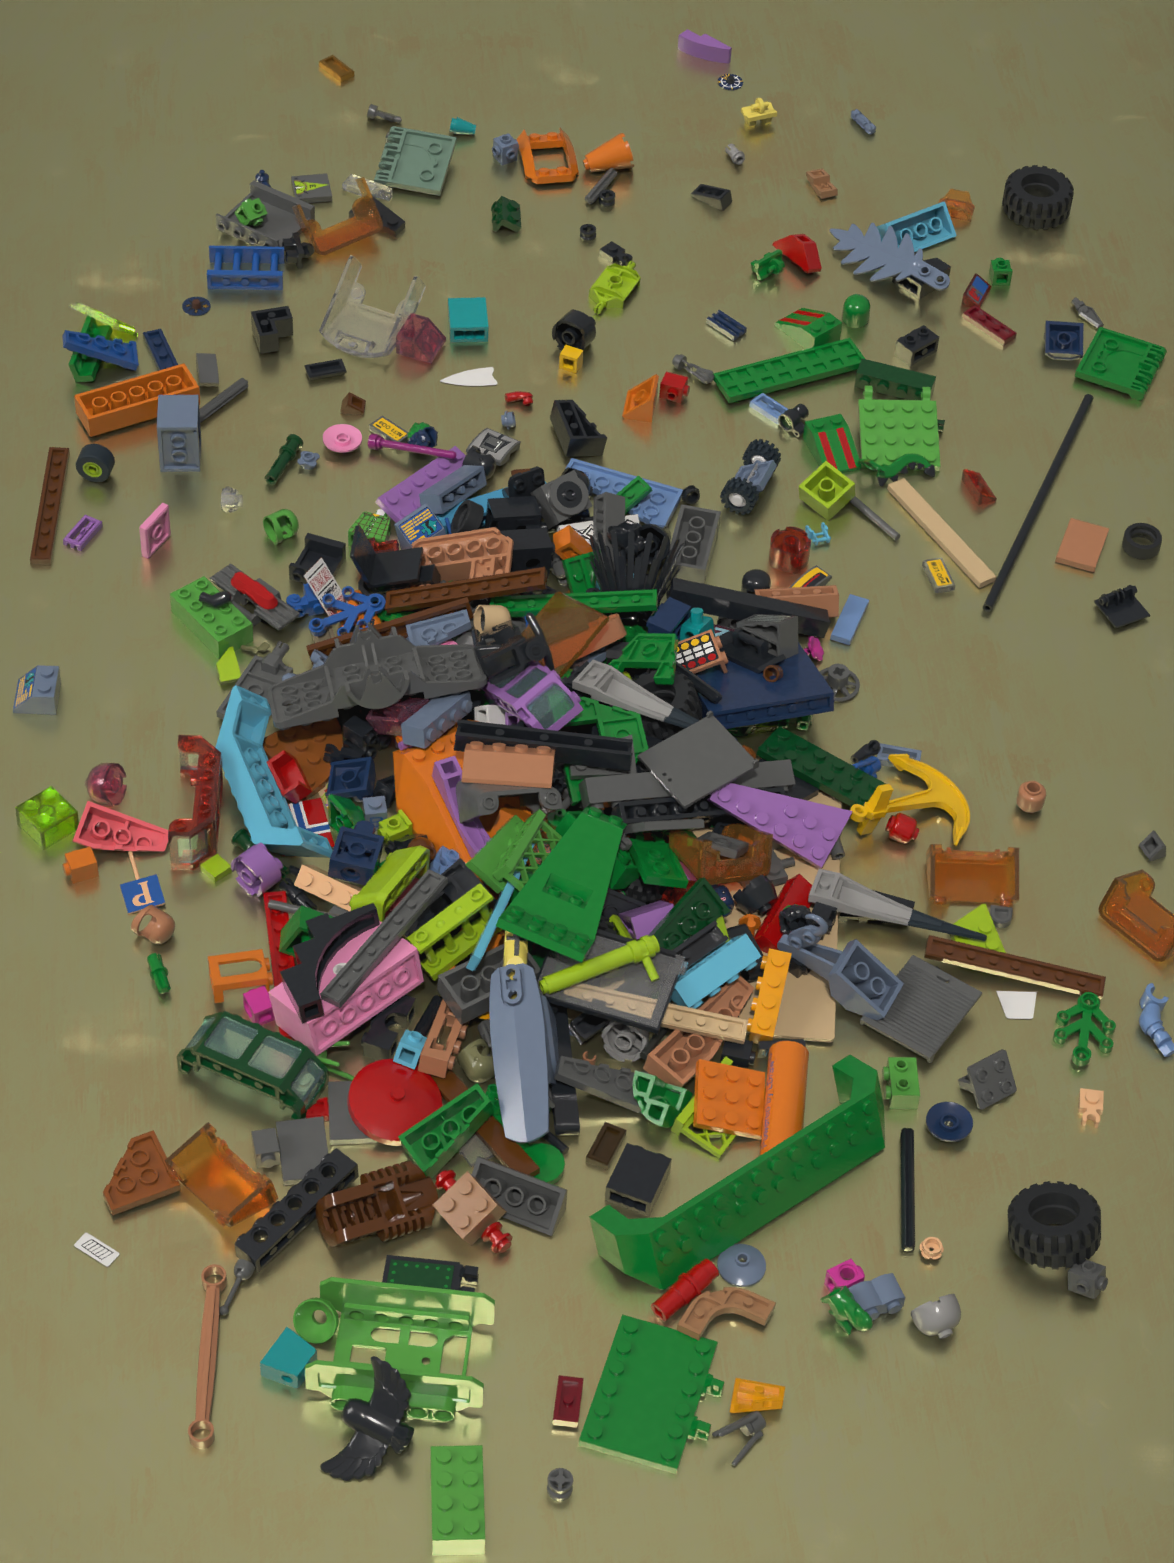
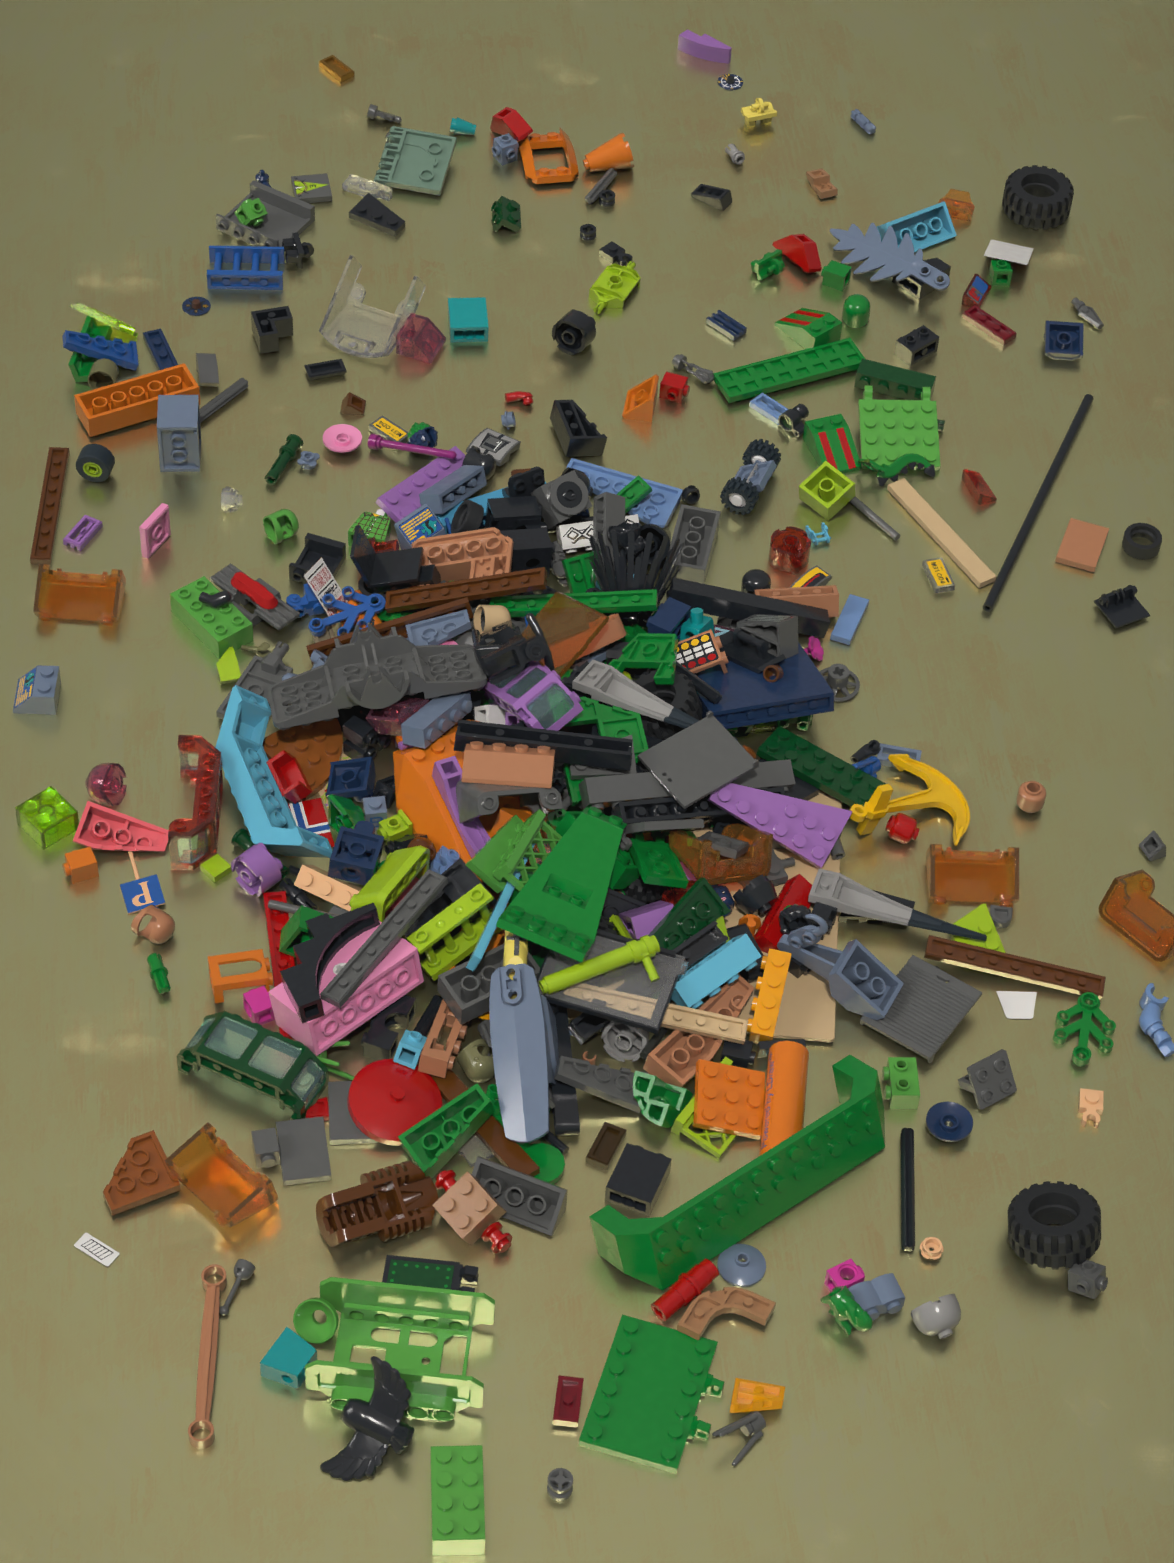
(79, 596): none -> clear orange windscreen
(104, 371): none -> olive helmet
(295, 1221): black brick -> none
(344, 754): black plate -> none
(362, 225): clear orange windscreen -> none
(473, 377): white sticker -> none
(510, 122): none -> red slope
(570, 543): orange panel -> none
(571, 359): yellow plate -> none
(836, 275): none -> green brick
(1008, 252): none -> white sticker
(1121, 362): green hinge -> none

